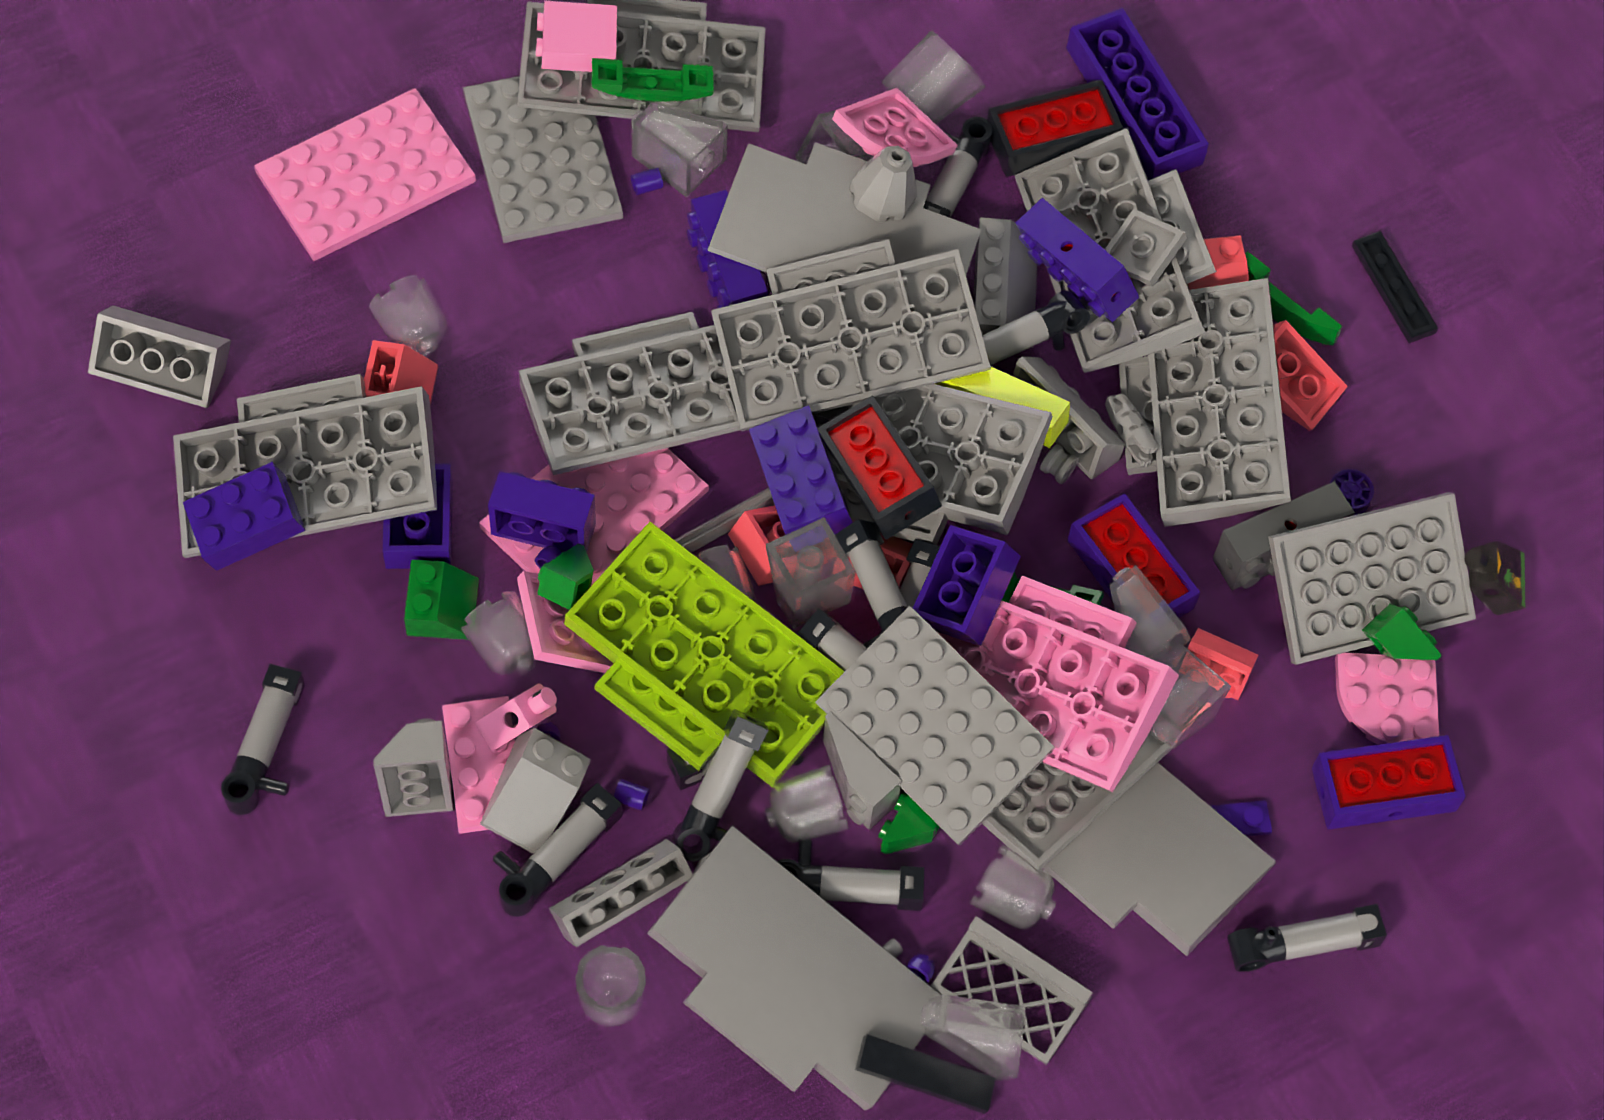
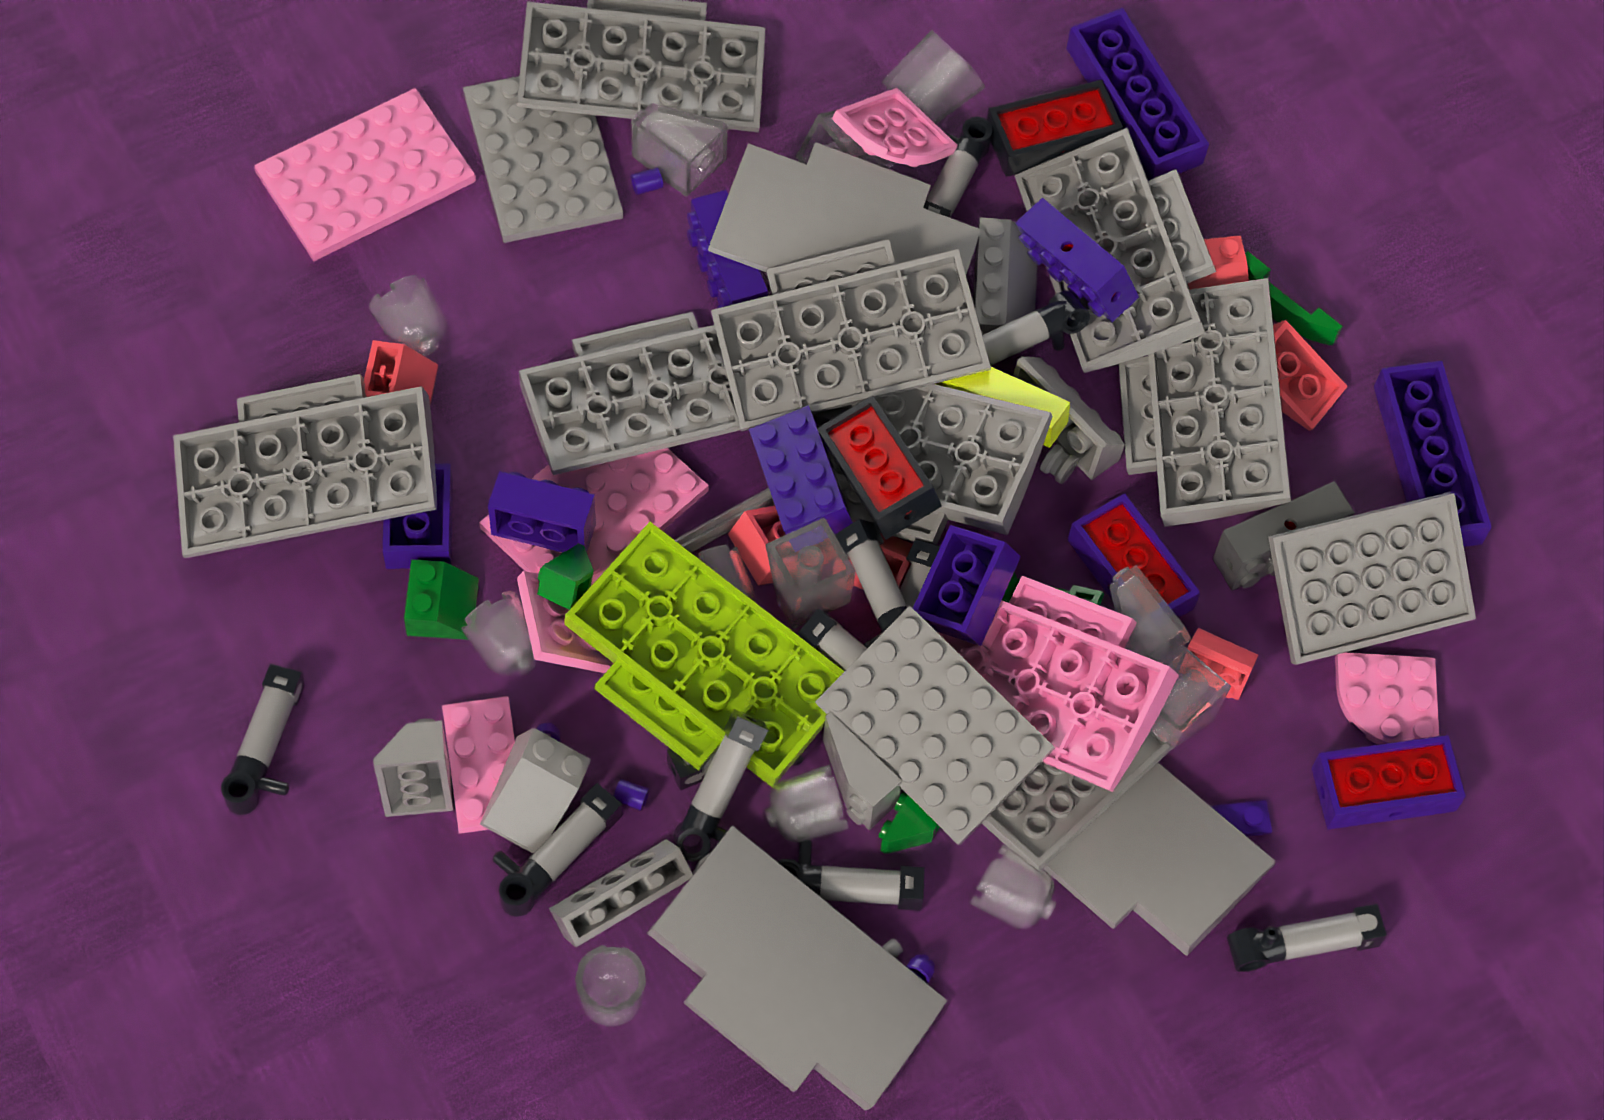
(158, 355): light grey slope -> none
(243, 516): dark purple brick -> none
(530, 709): bright pink torso -> none
(546, 555): dark purple hinge -> none
(576, 35): bright pink brick -> none
(652, 84): green slope -> none
(885, 185): light grey cone -> none
(925, 1074): black tile -> none
(978, 1032): clear slope -> none
(1029, 966): light grey fence -> none
(1131, 429): light grey hinge -> none
(1145, 246): light grey plate -> none
(1354, 489): dark purple wheel -> none
(1394, 287): black tile -> none
(1399, 636): green slope -> none
(1431, 442): none -> dark purple brick
(1497, 576): clear smoke torso -> none

